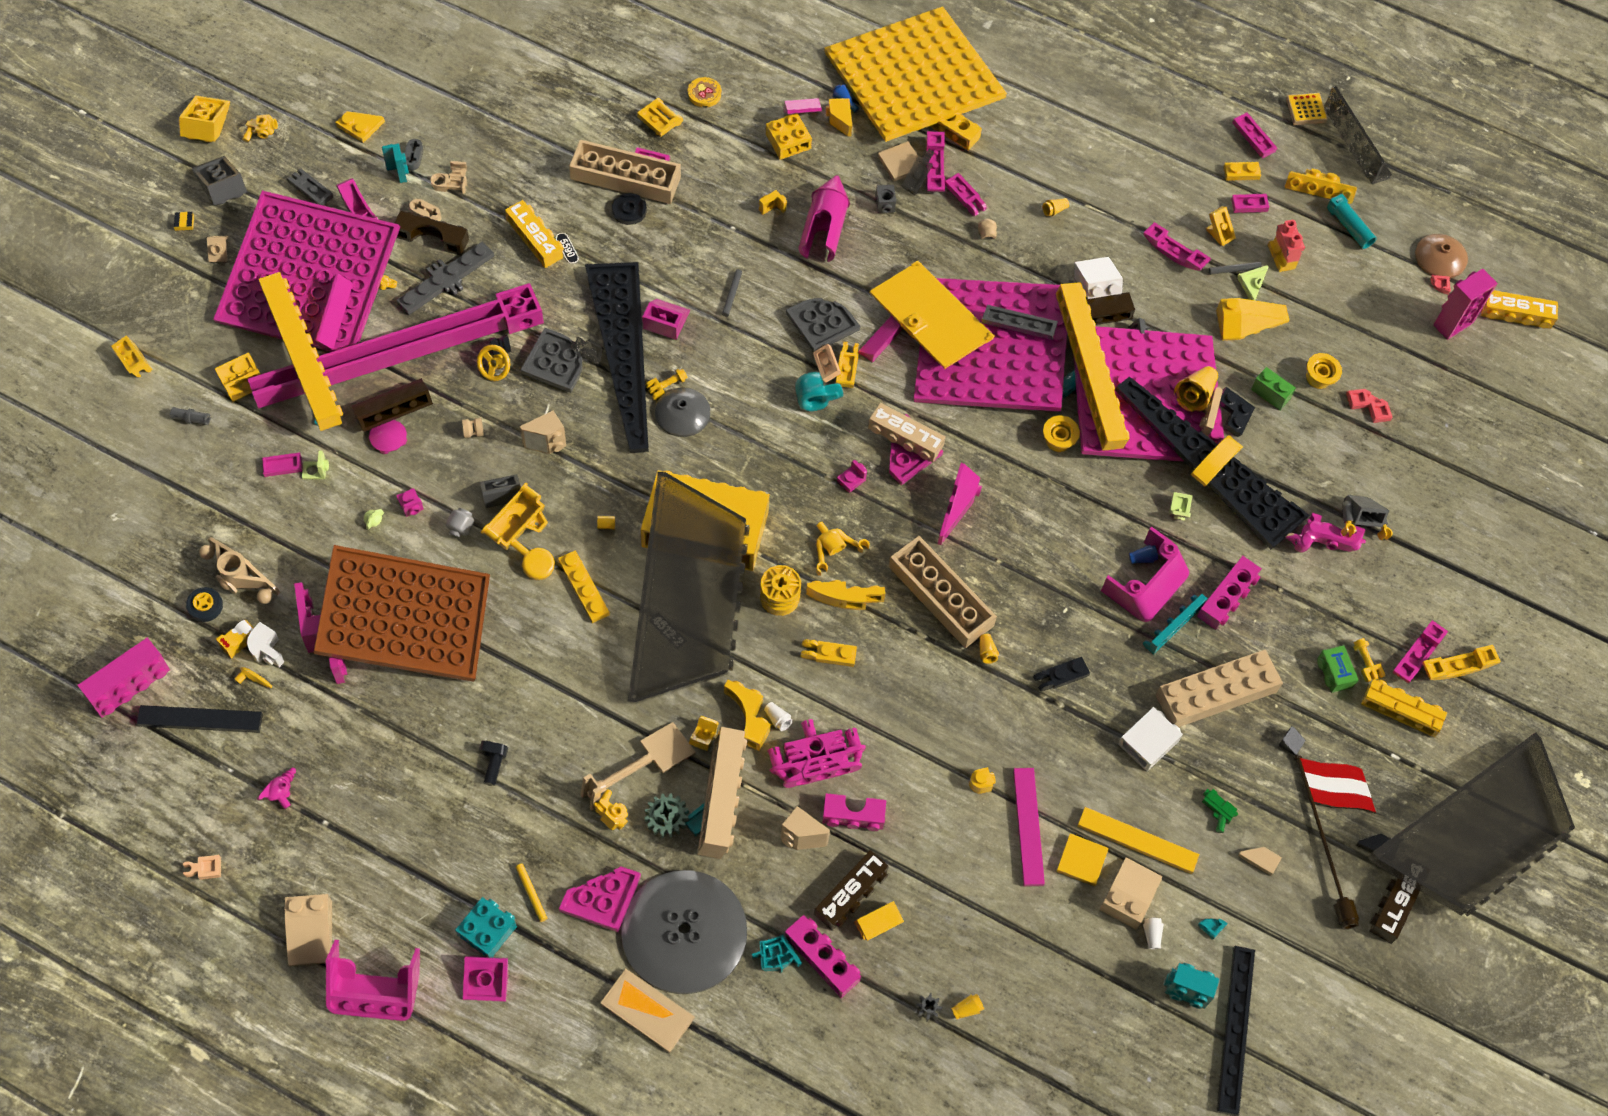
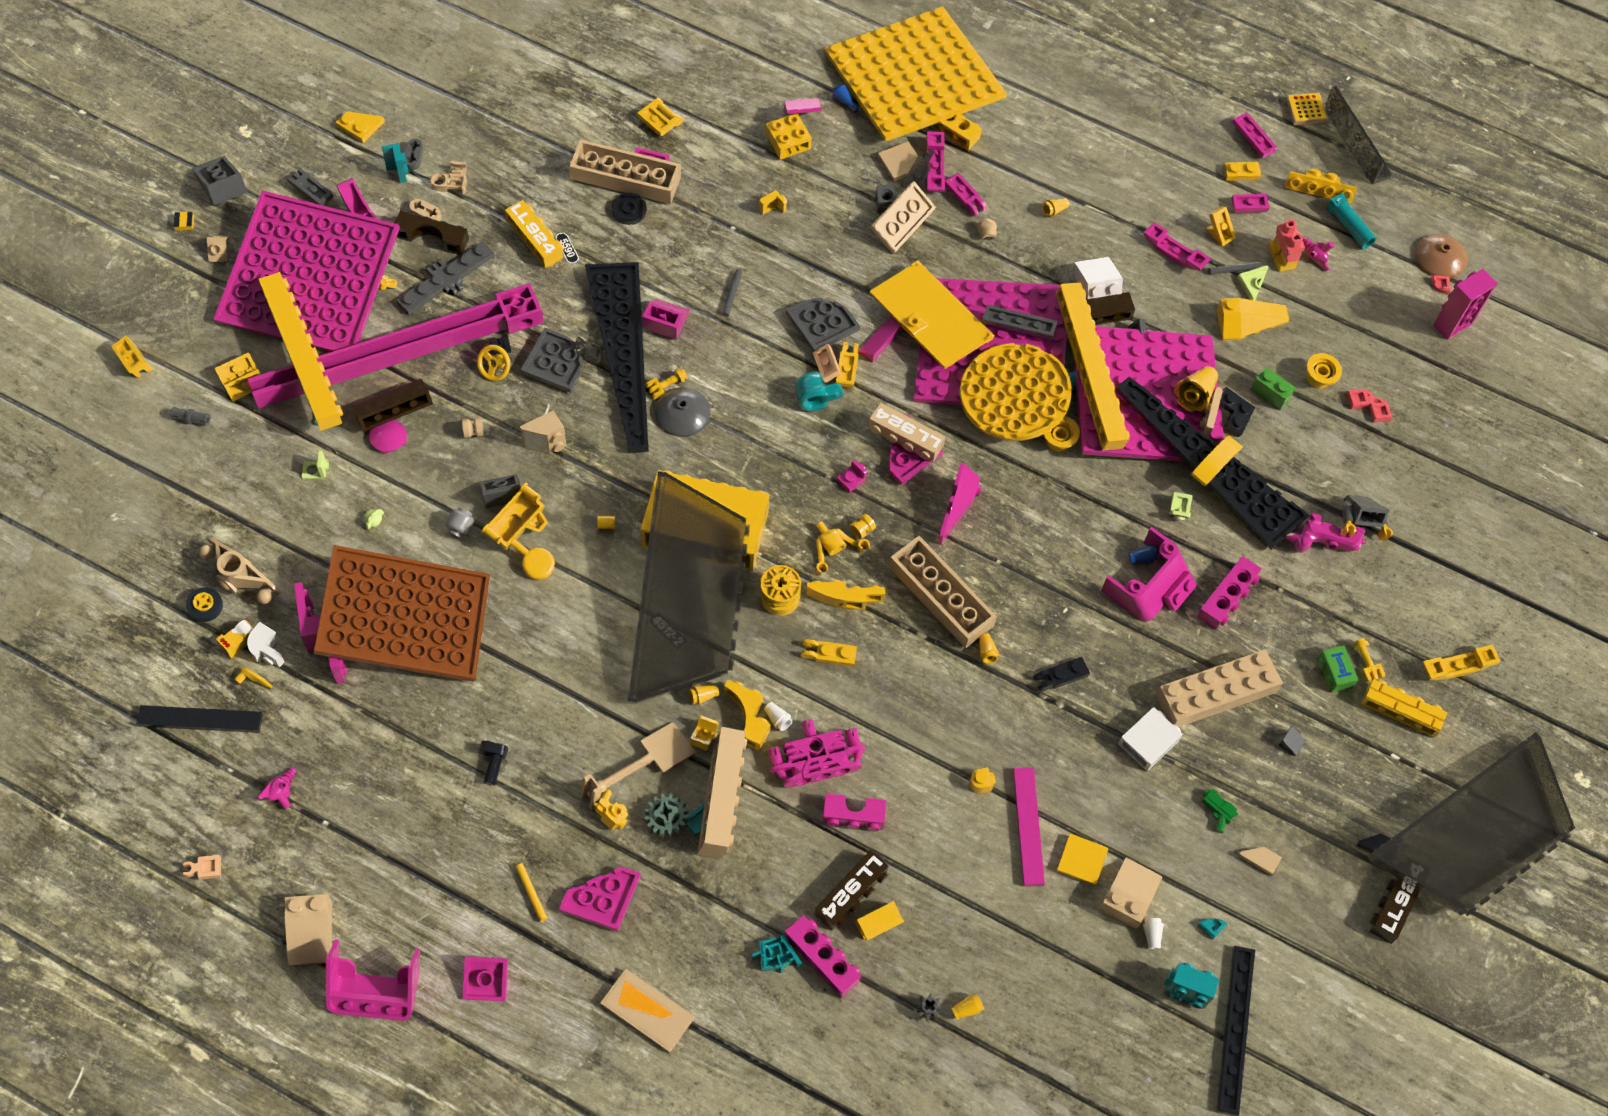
(124, 677): dark pink brick -> none
(203, 118): yellow slope -> none
(262, 125): yellow piece -> none
(282, 464): dark pink tile -> none
(333, 312): dark pink slope -> none
(410, 502): dark pink bracket -> none
(486, 927): teal brick -> none
(583, 586): yellow plate -> none
(679, 960): dark grey dish -> none
(700, 694): none -> yellow cone
(704, 92): tile -> none
(803, 831): tan slope -> none
(825, 214): dark pink piece -> none
(840, 115): yellow slope -> none
(864, 525): none -> yellow wheel
(903, 217): none -> tan tile
(1015, 392): none -> yellow tile
(1138, 840): yellow tile -> none
(1175, 625): teal hinge -> none
(1179, 591): none -> dark pink plate
(1318, 252): none -> dark pink piece
(1338, 788): flag -> none
(1420, 651): dark pink slope -> none
(1521, 309): yellow brick -> none

